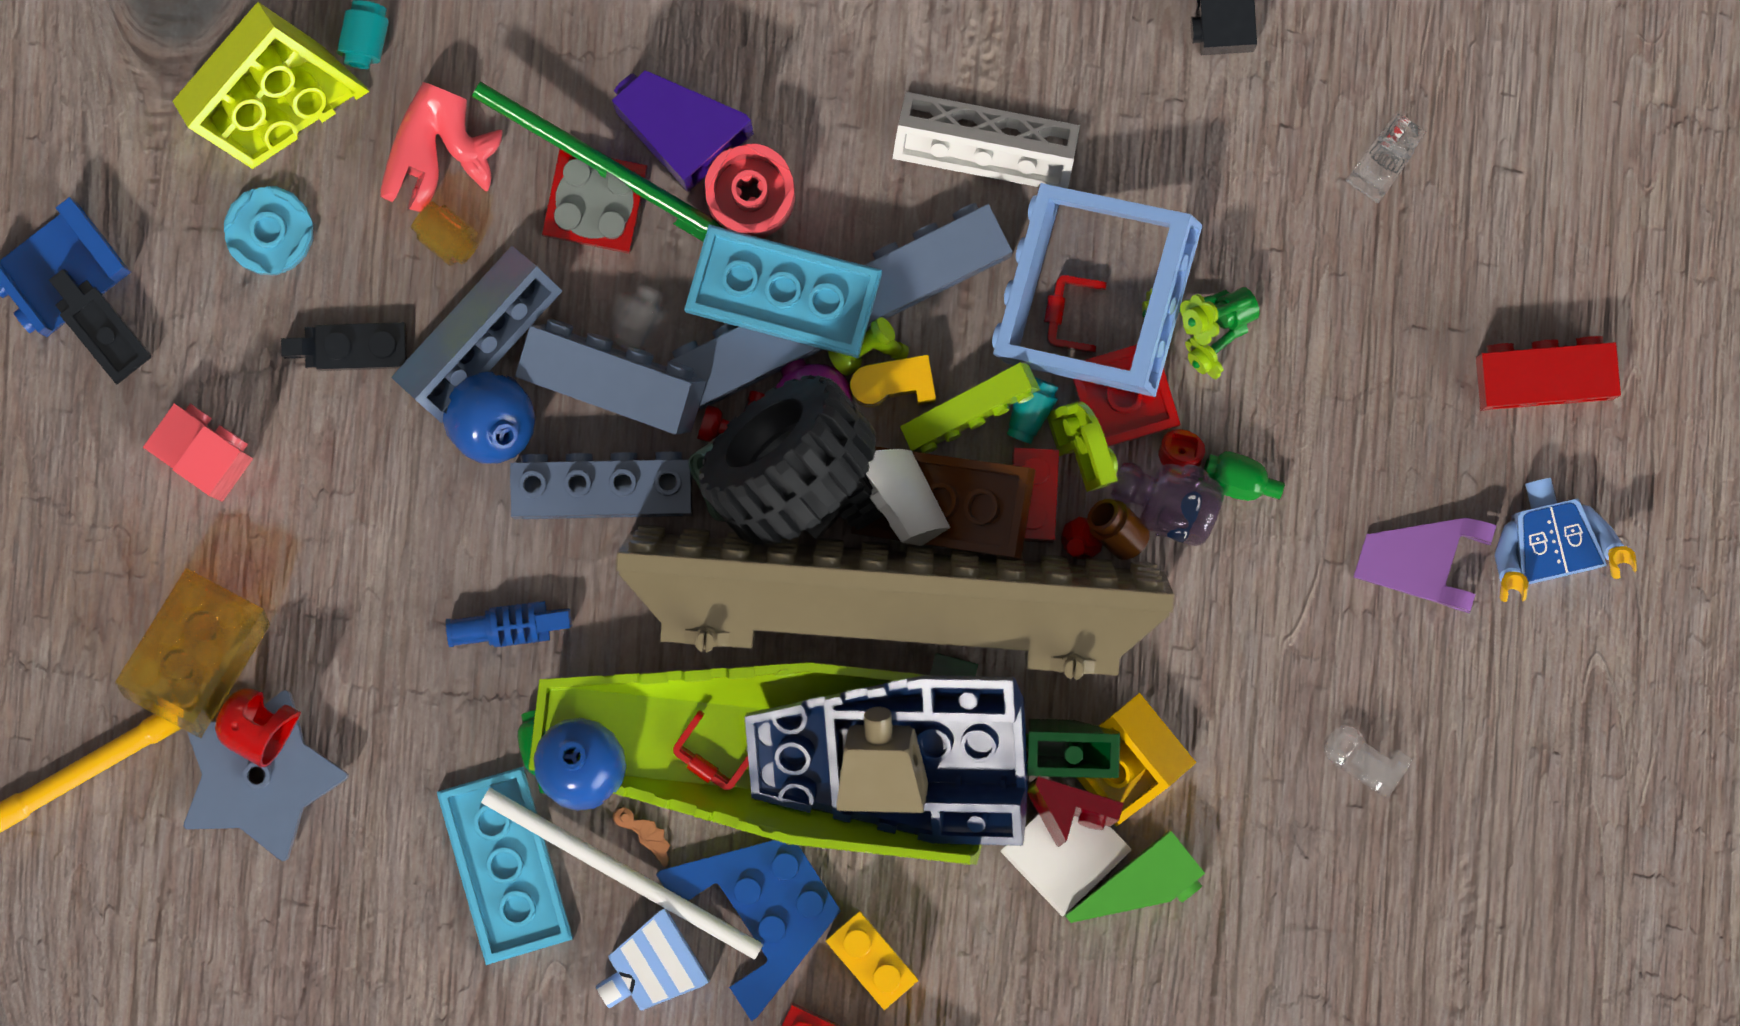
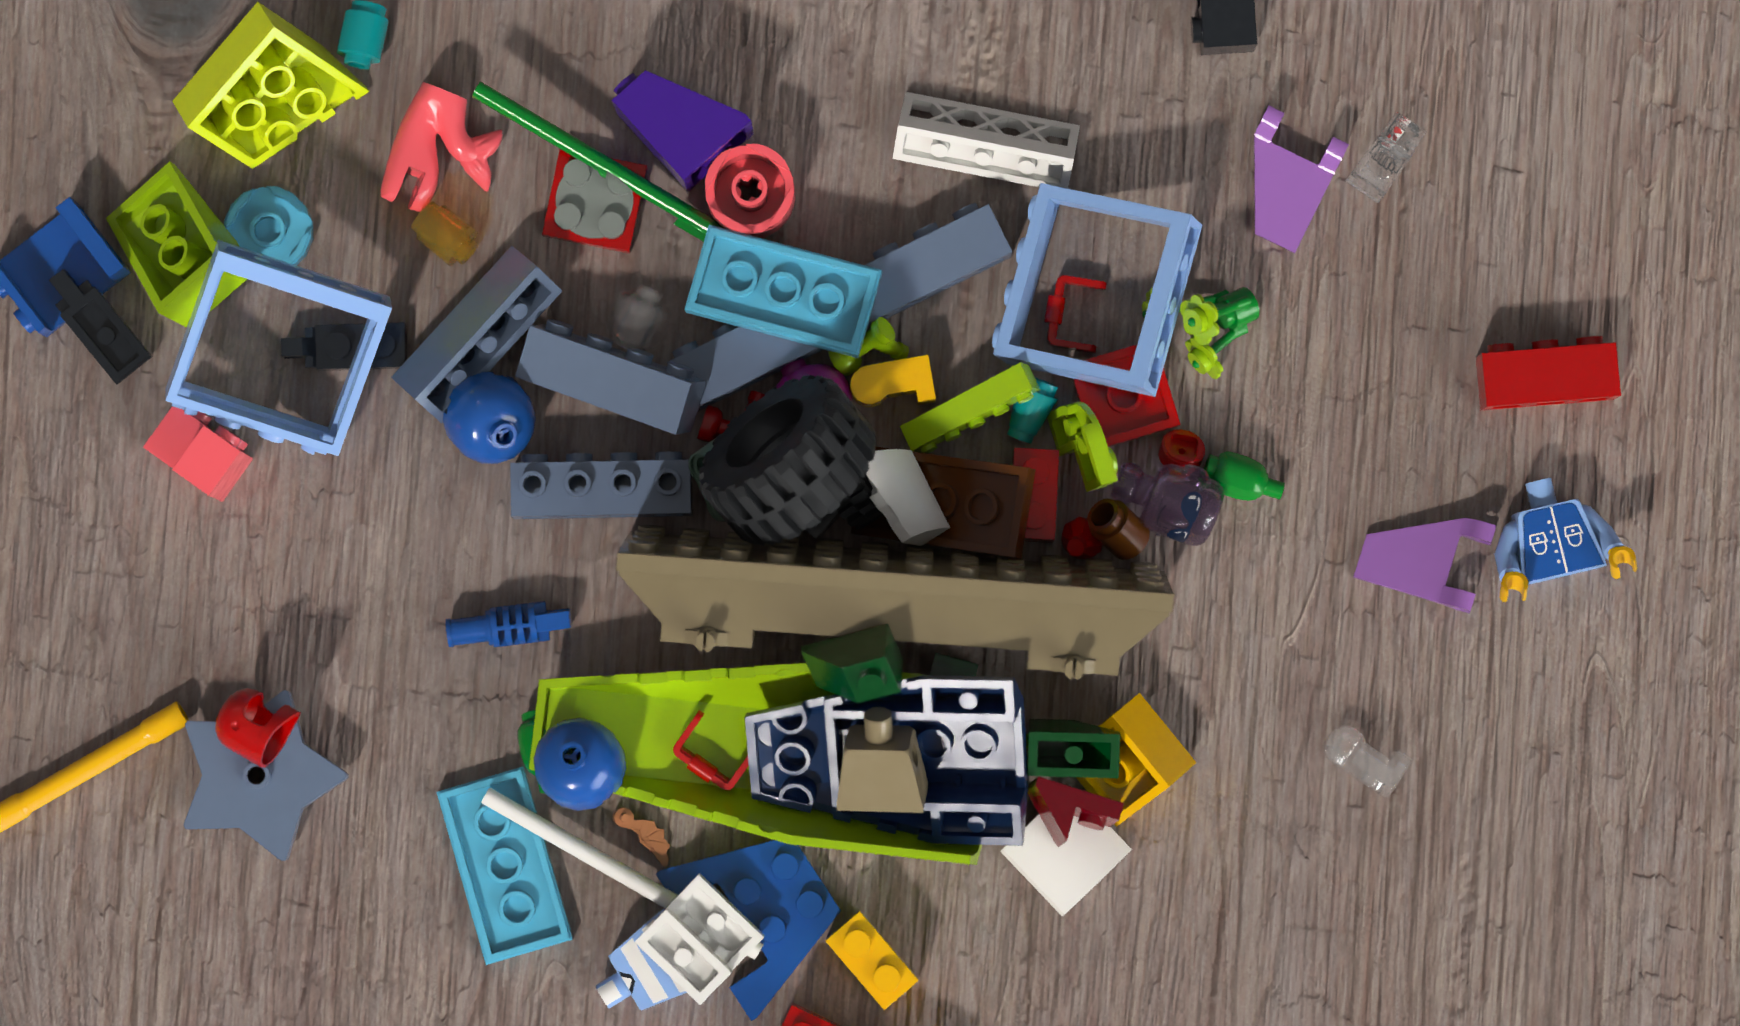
(170, 242): none -> lime slope
(193, 653): clear yellow brick -> none
(302, 282): none -> light blue window
(699, 938): none -> white slope
(857, 664): none -> dark green slope
(1149, 879): bright green slope -> none
(1287, 184): none -> medium lavender flag

